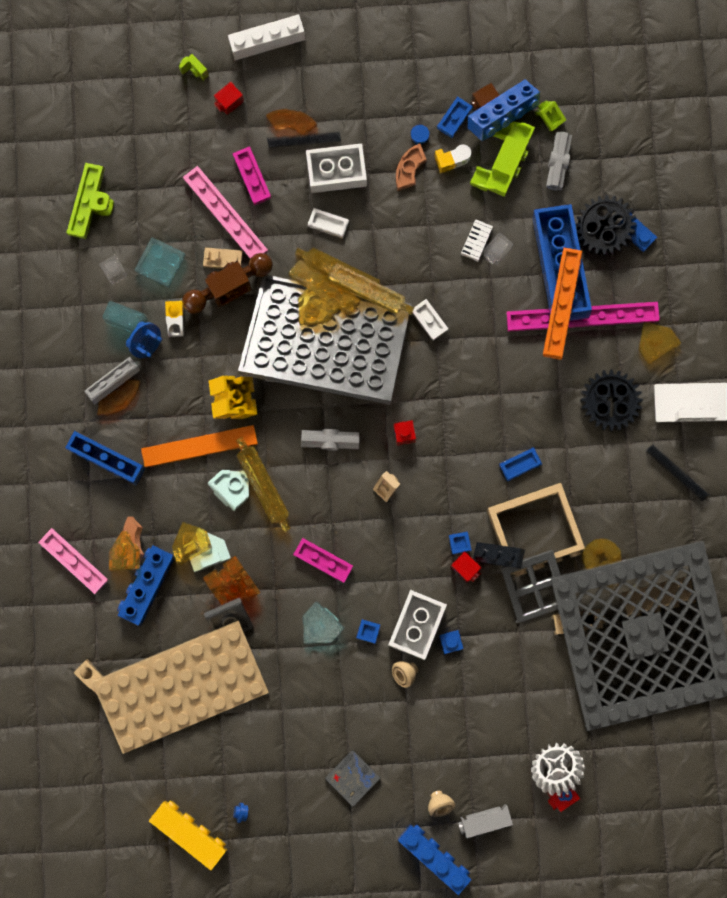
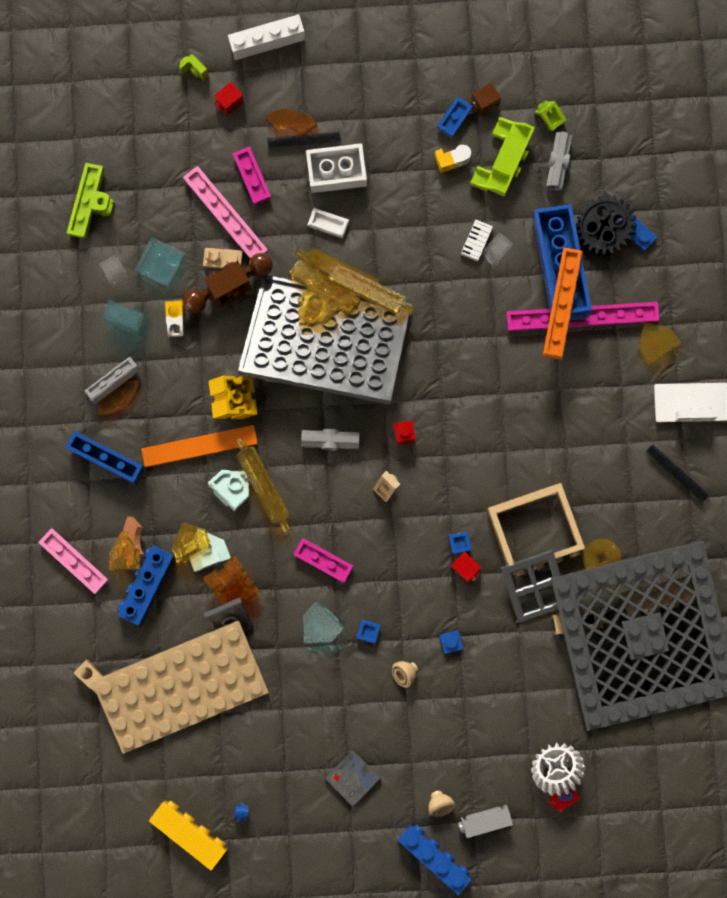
(144, 340): blue plate -> none
(408, 166): nougat tile -> none
(417, 625): white brick -> none
(419, 134): blue tile -> none
(429, 320): white plate -> none
(499, 555): black plate -> none
(503, 110): blue brick -> none
(520, 464): blue tile -> none
(594, 399): black gear -> none

